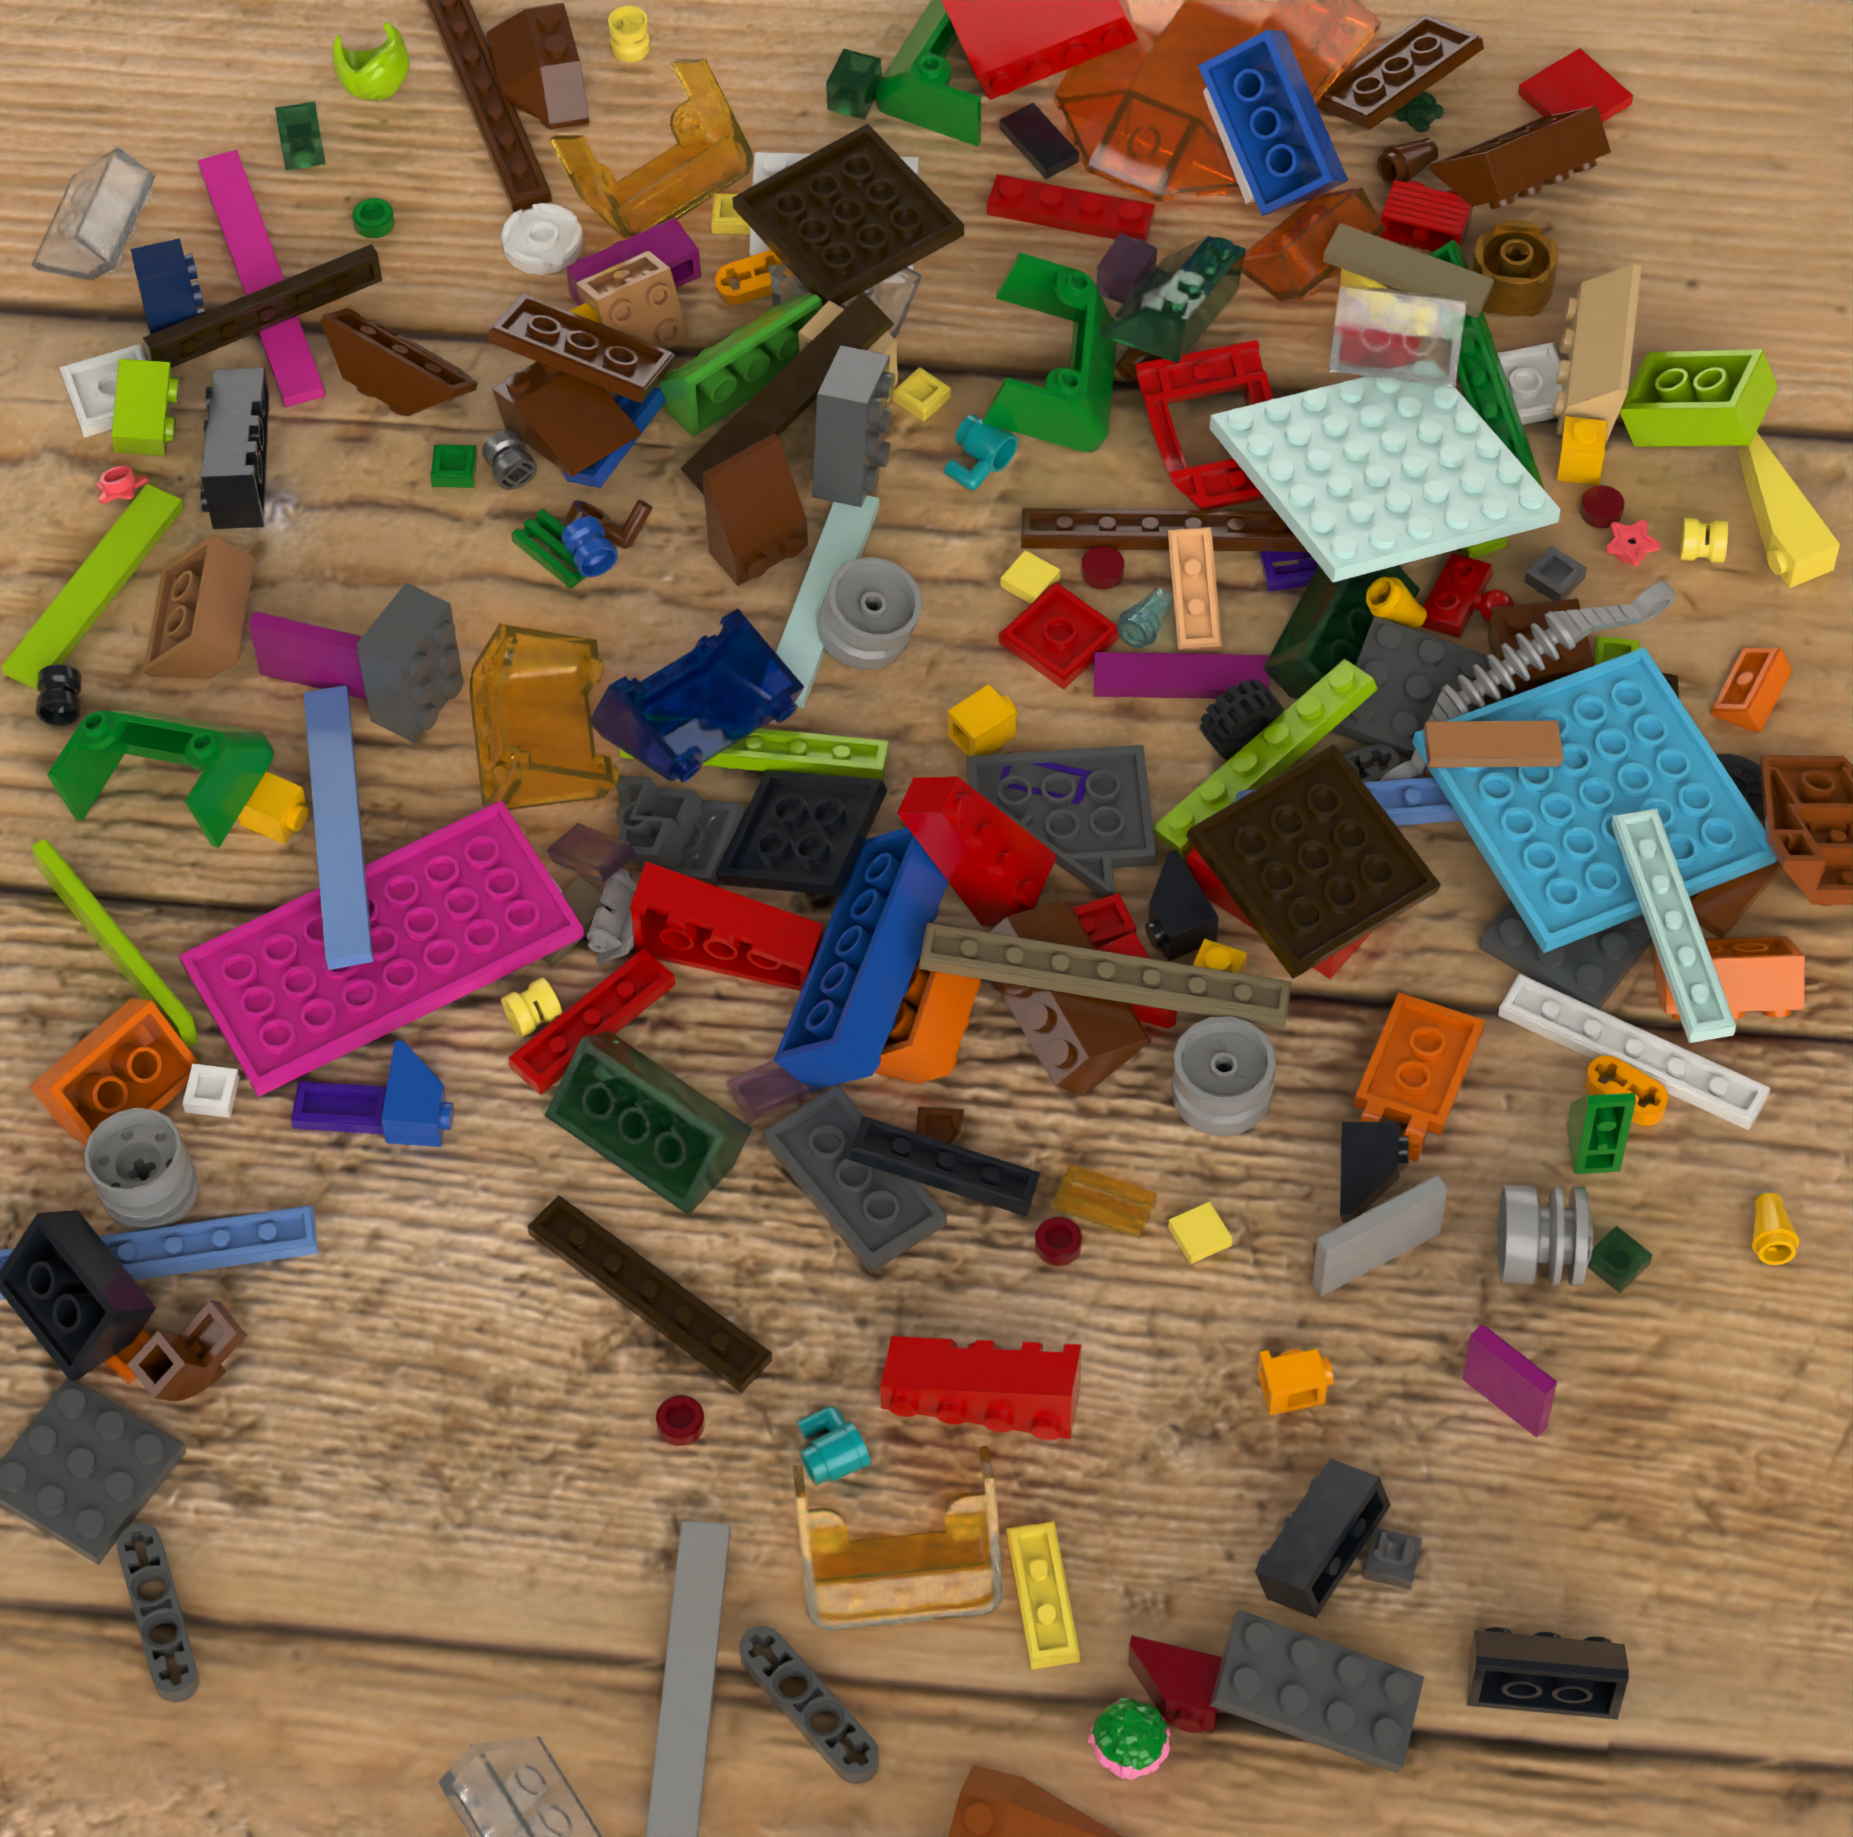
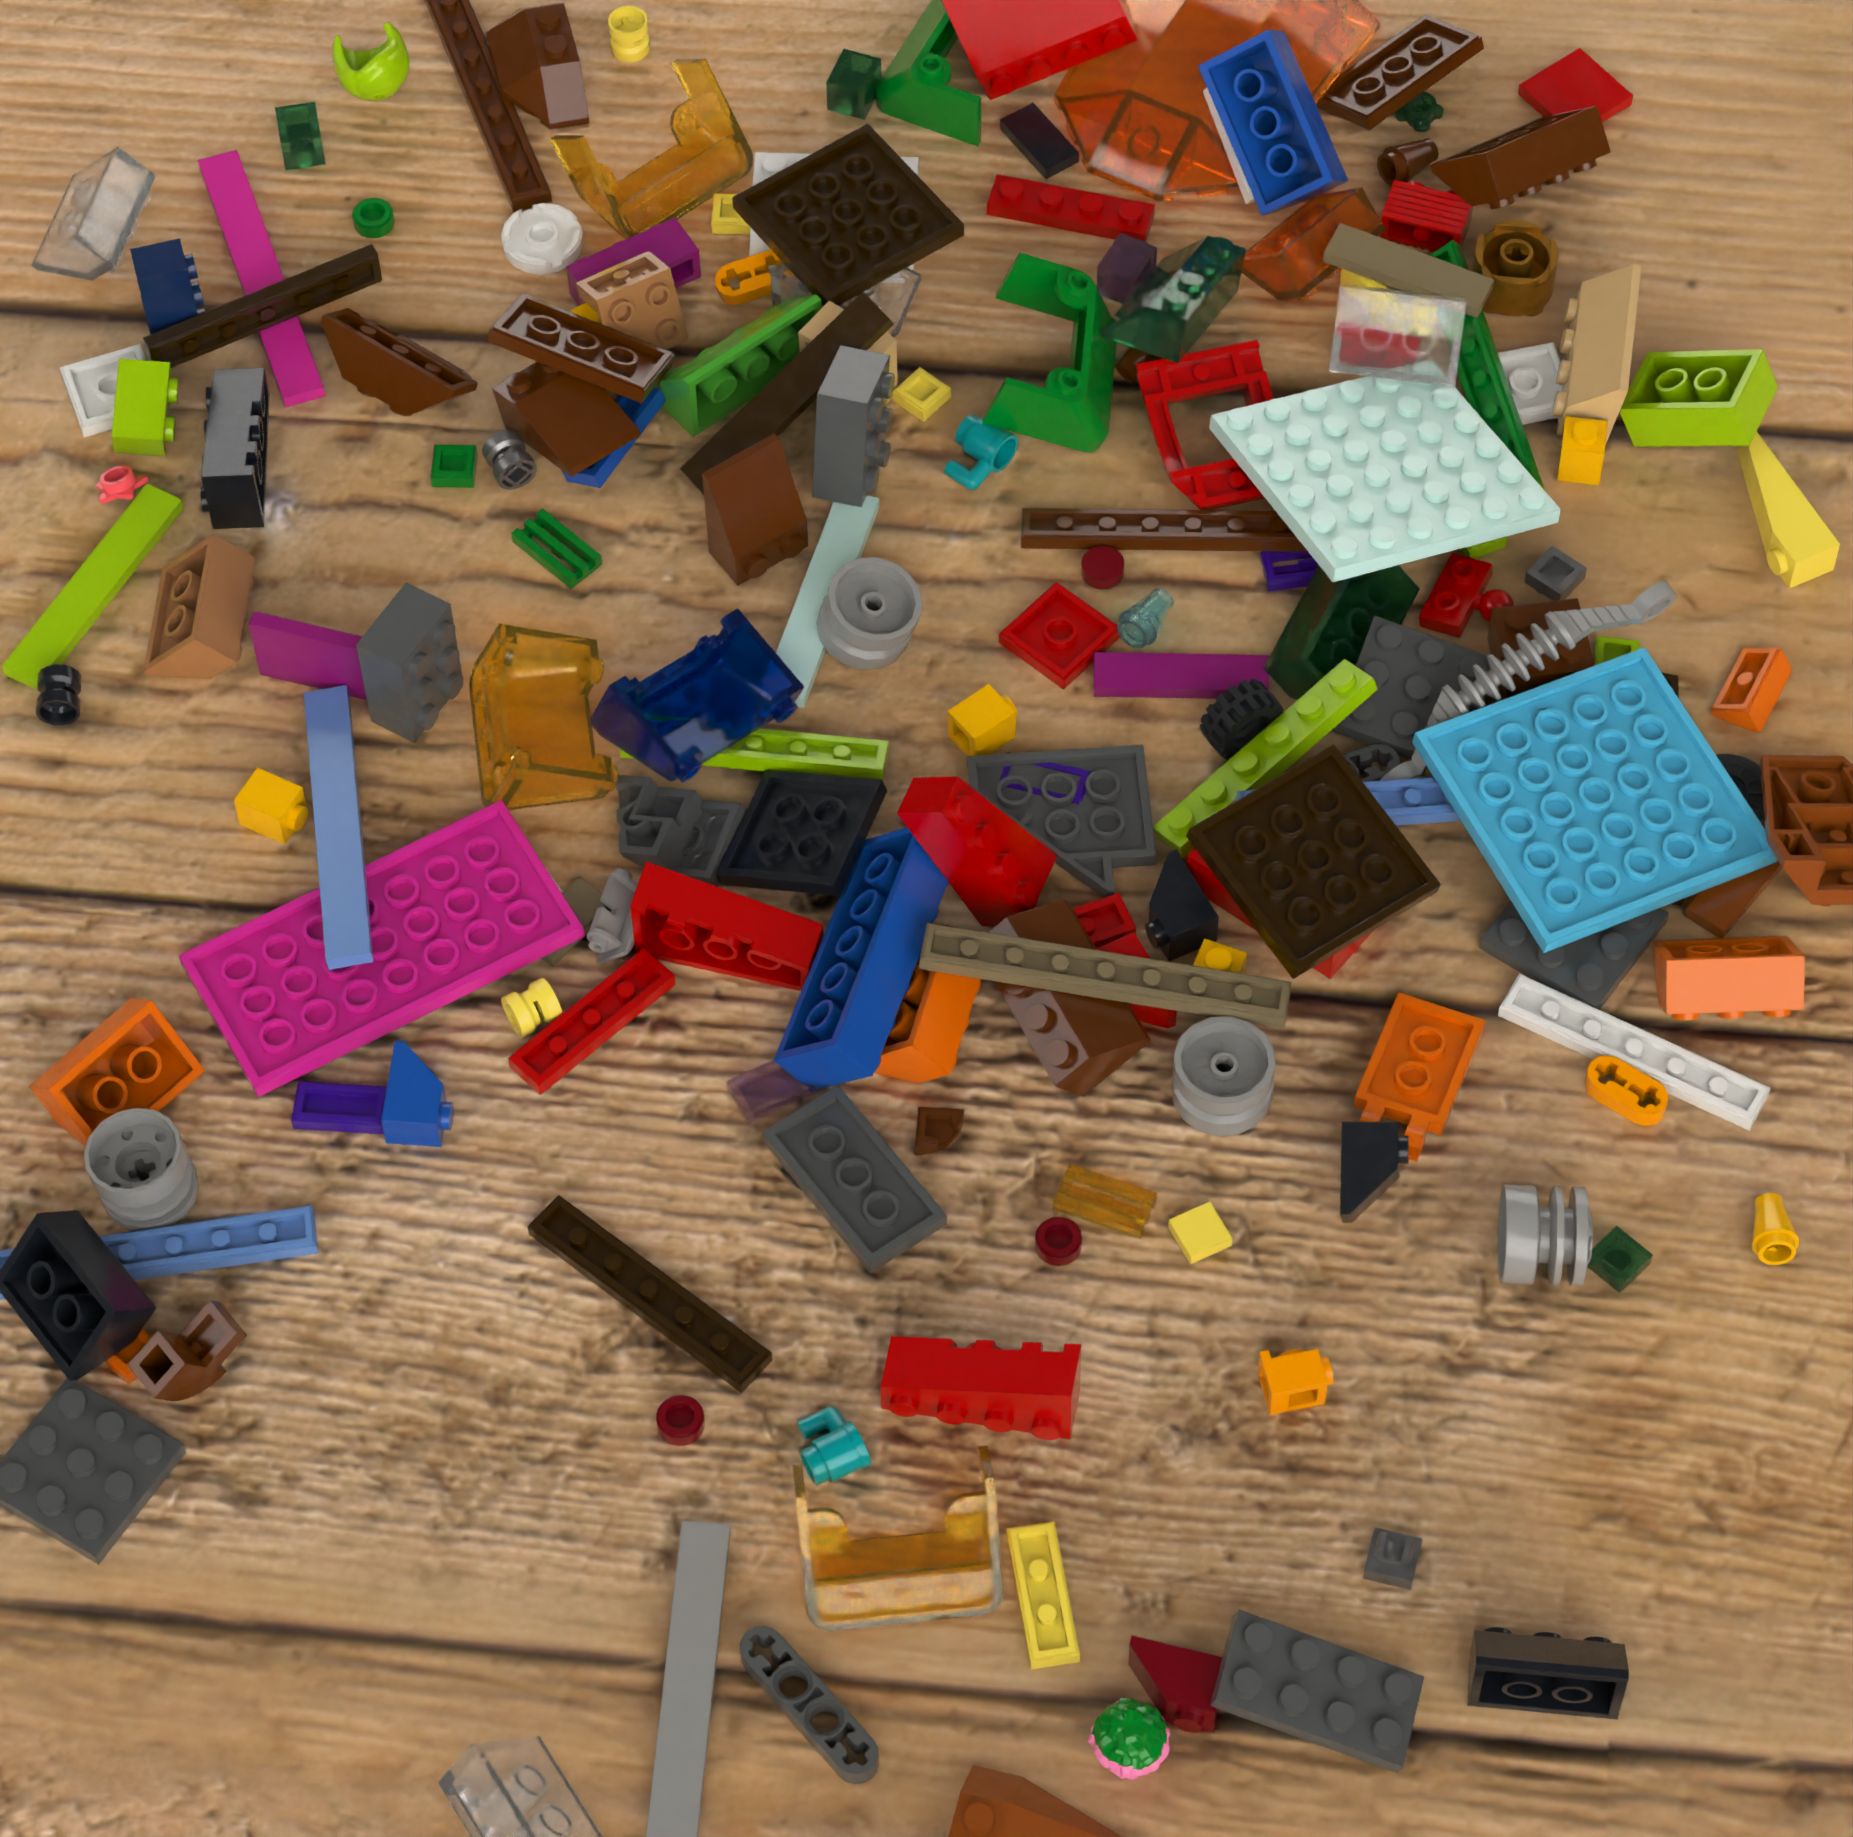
(112, 940): lime tile -> none
(157, 1612): dark grey beam -> none
(211, 1090): white plate -> none
(228, 756): green windscreen -> none
(591, 549): blue wheel -> none
(591, 852): tile -> none
(621, 537): reddish brown plate -> none
(647, 1120): clear green slope -> none
(944, 1166): black tile -> none
(1029, 577): light yellow tile -> none
(1194, 590): light nougat tile -> none
(1322, 1537): black brick -> none
(1379, 1235): light grey tile -> none
(1393, 601): yellow cone -> none
(1493, 744): medium nougat tile -> none
(1509, 1380): magenta tile -> none
(1599, 1131): green slope -> none
(1602, 506): dark red tile -> none
(1628, 552): coral plate -> none
(1673, 926): light aqua tile -> none
(1693, 540): light yellow wheel -> none

